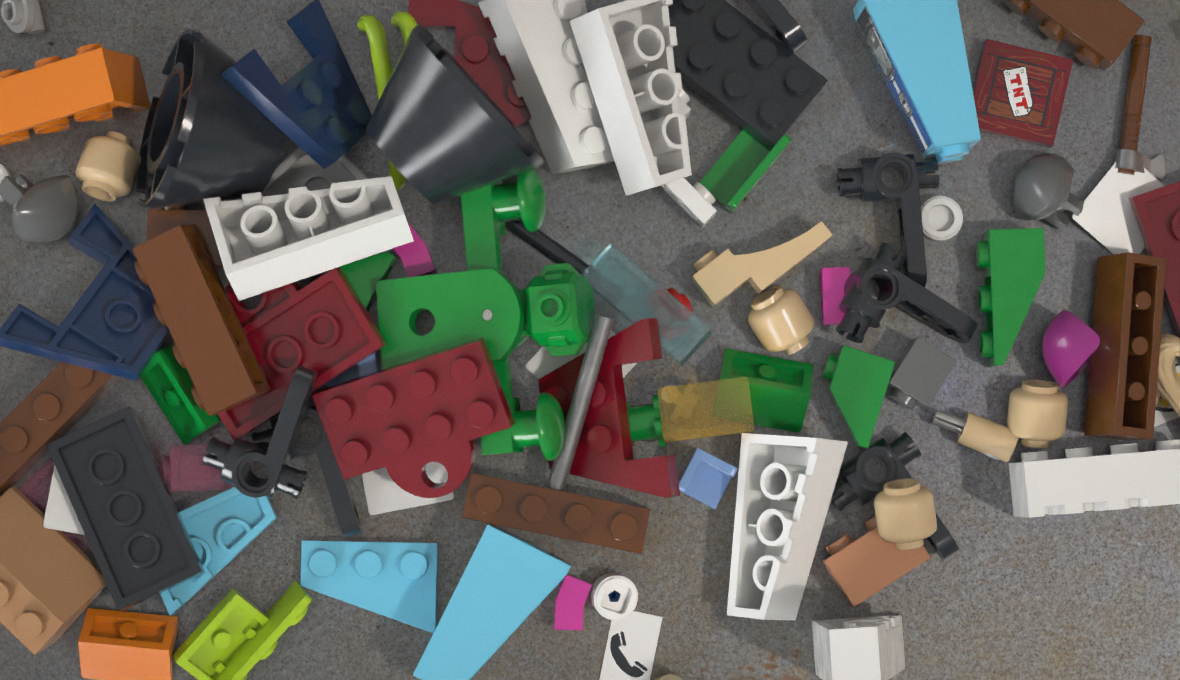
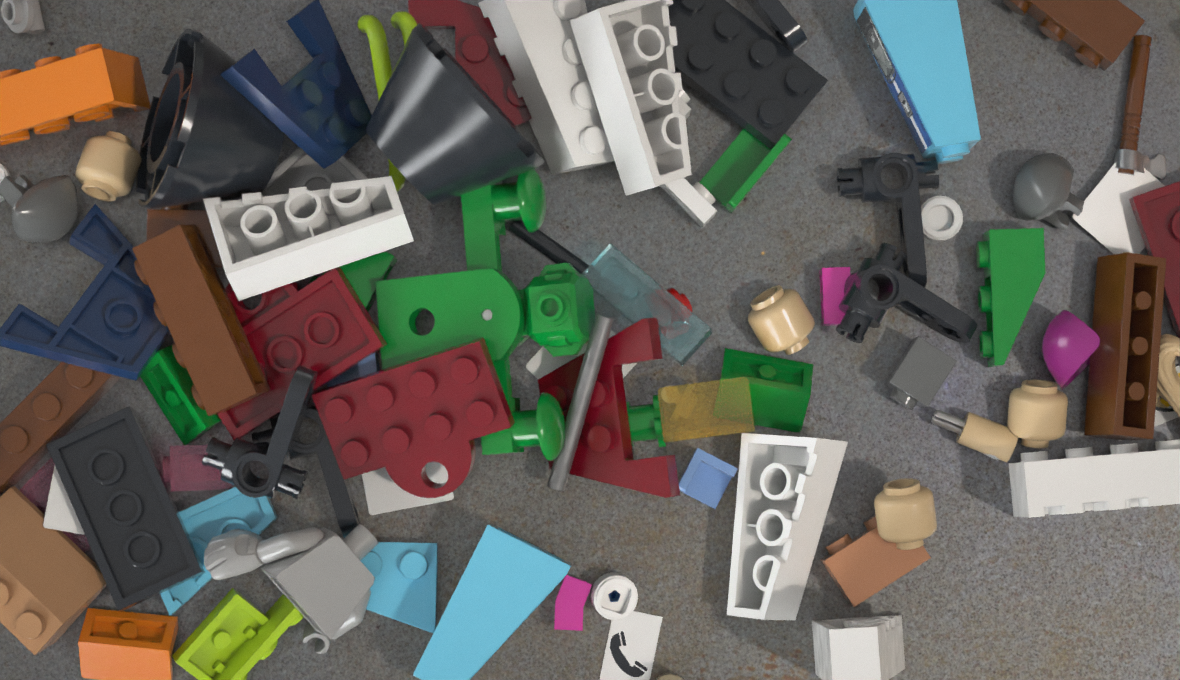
(310, 568): none -> light grey torso
(416, 256): dark pink piece -> none
(556, 513): reddish brown brick -> none
(726, 272): tan slope -> none
(856, 485): black piece -> none
(857, 390): green slope -> none
(1020, 92): tile -> none

